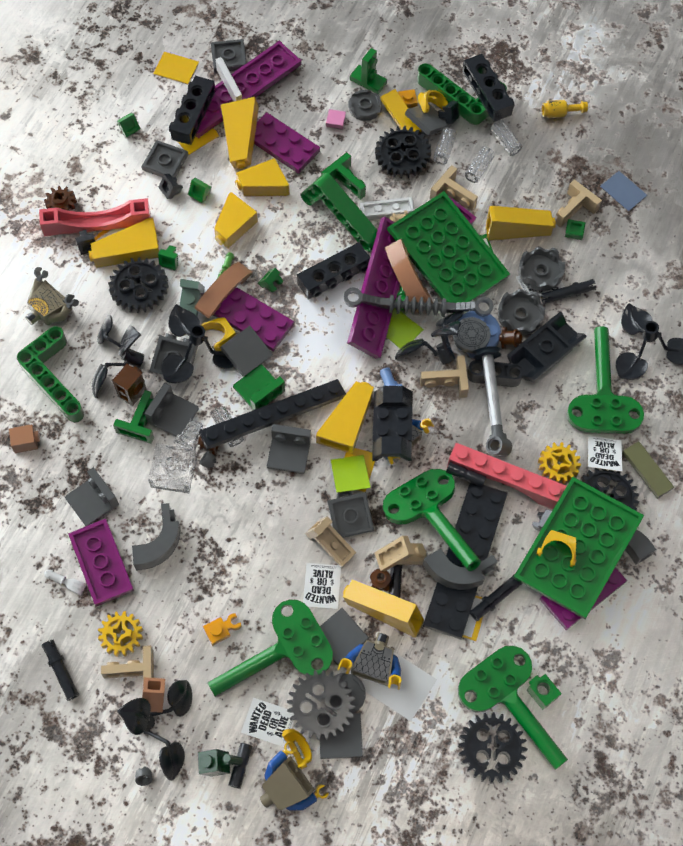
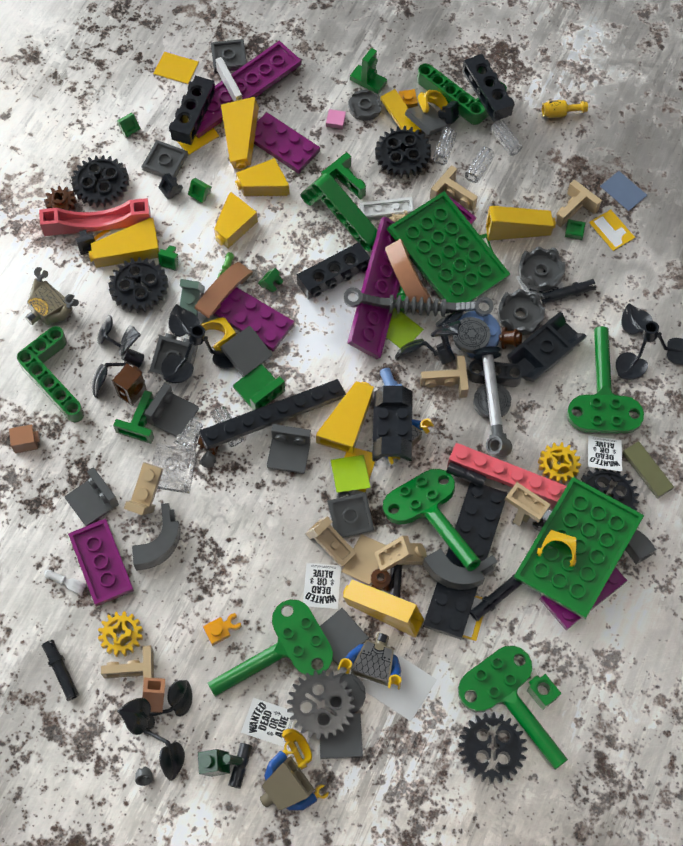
(100, 181): none -> black gear
(145, 490): none -> tan bracket
(364, 561): none -> tan sticker
(481, 403): none -> dark grey tile
(528, 504): none -> tan bracket
(612, 230): none -> sticker

